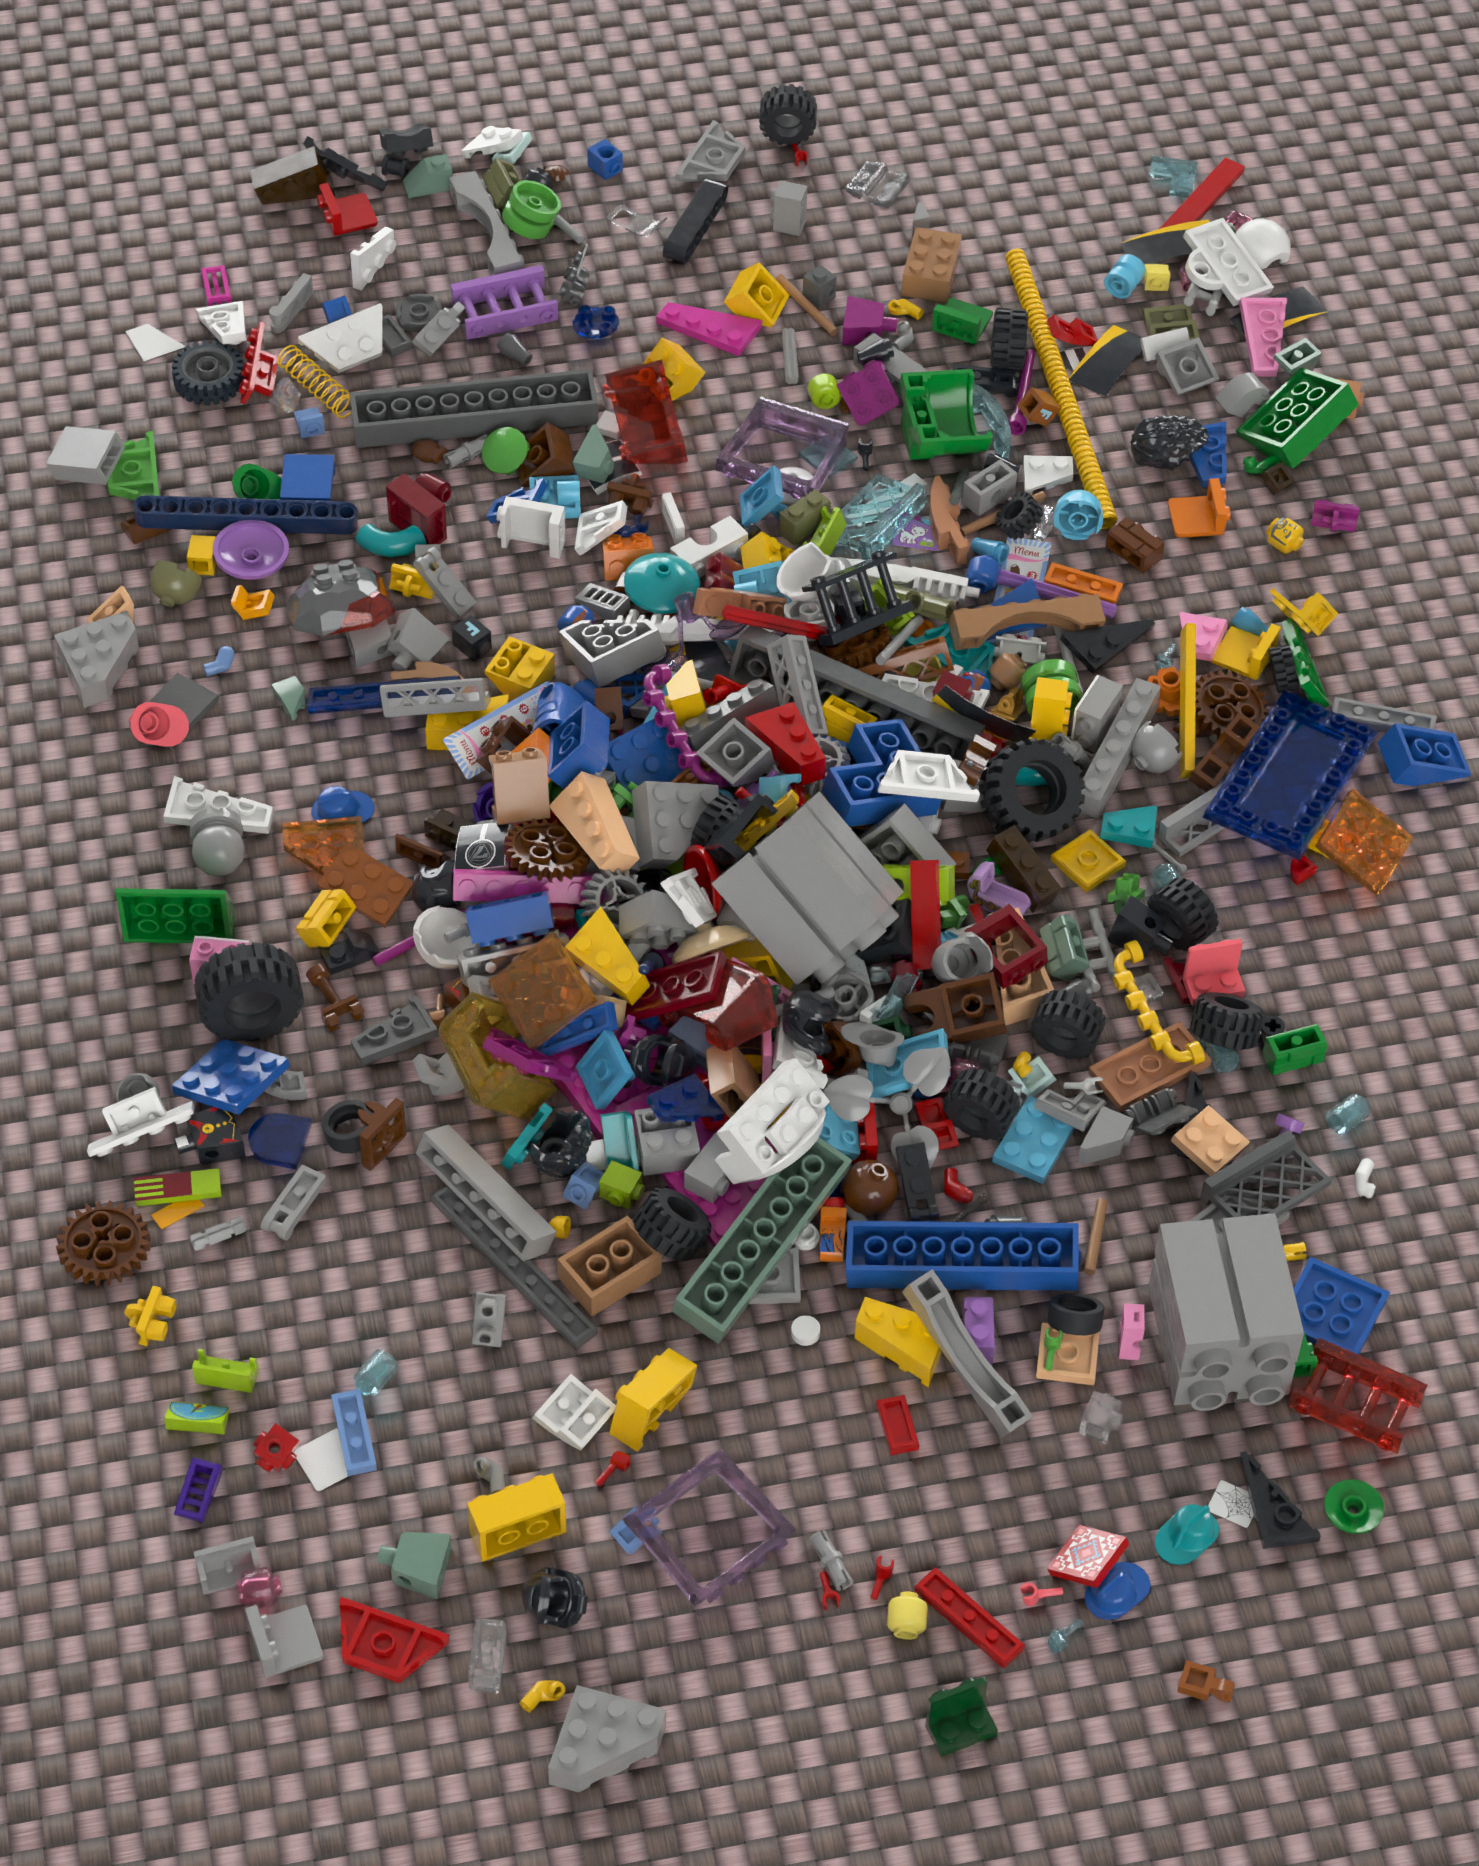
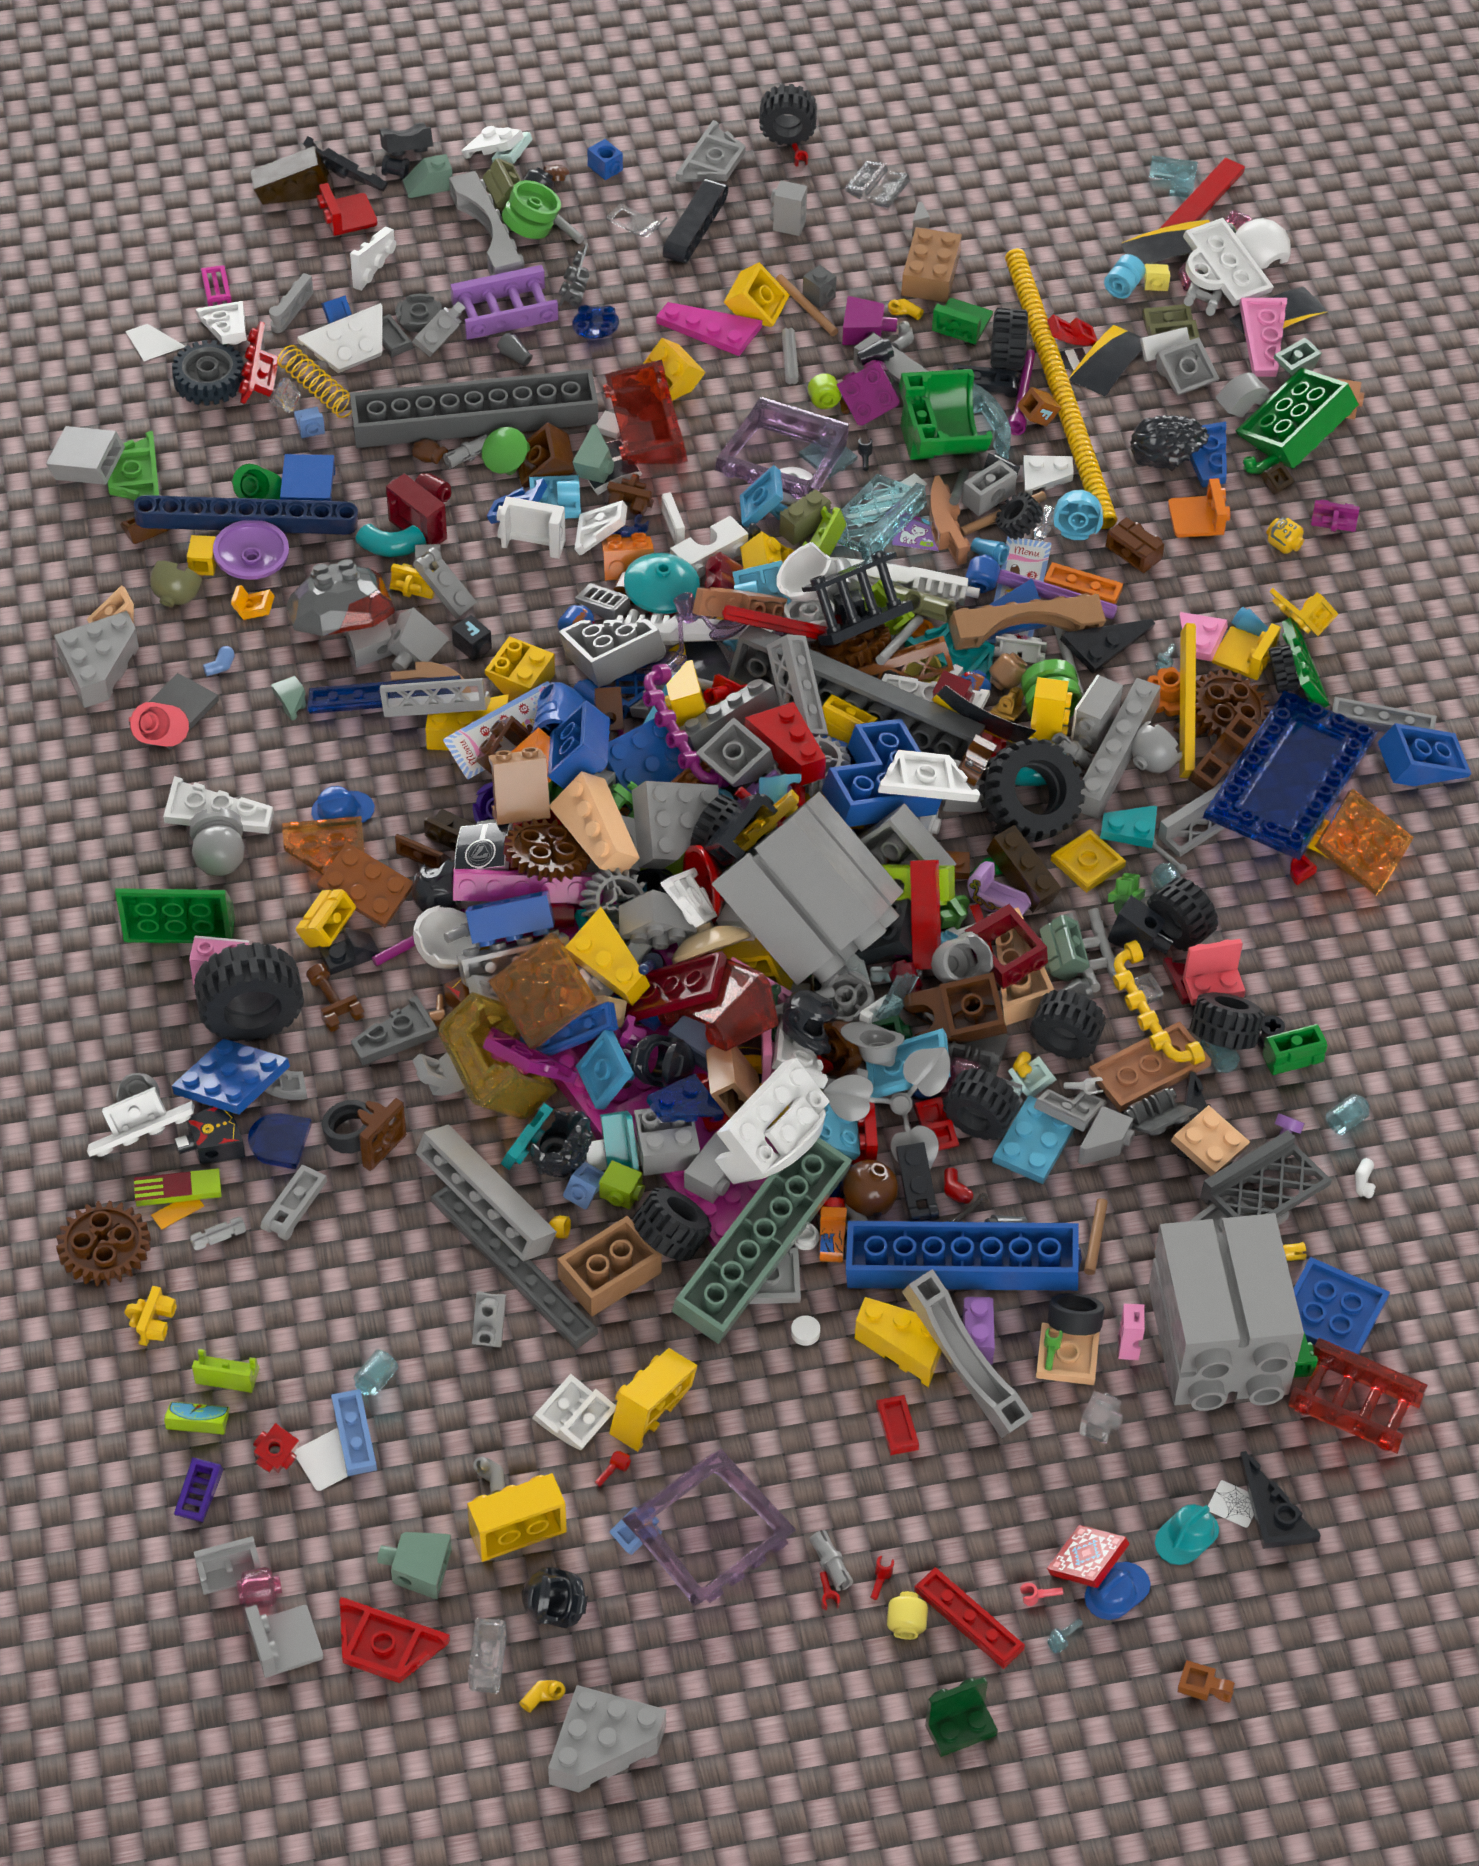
(1357, 1496): green dish -> none

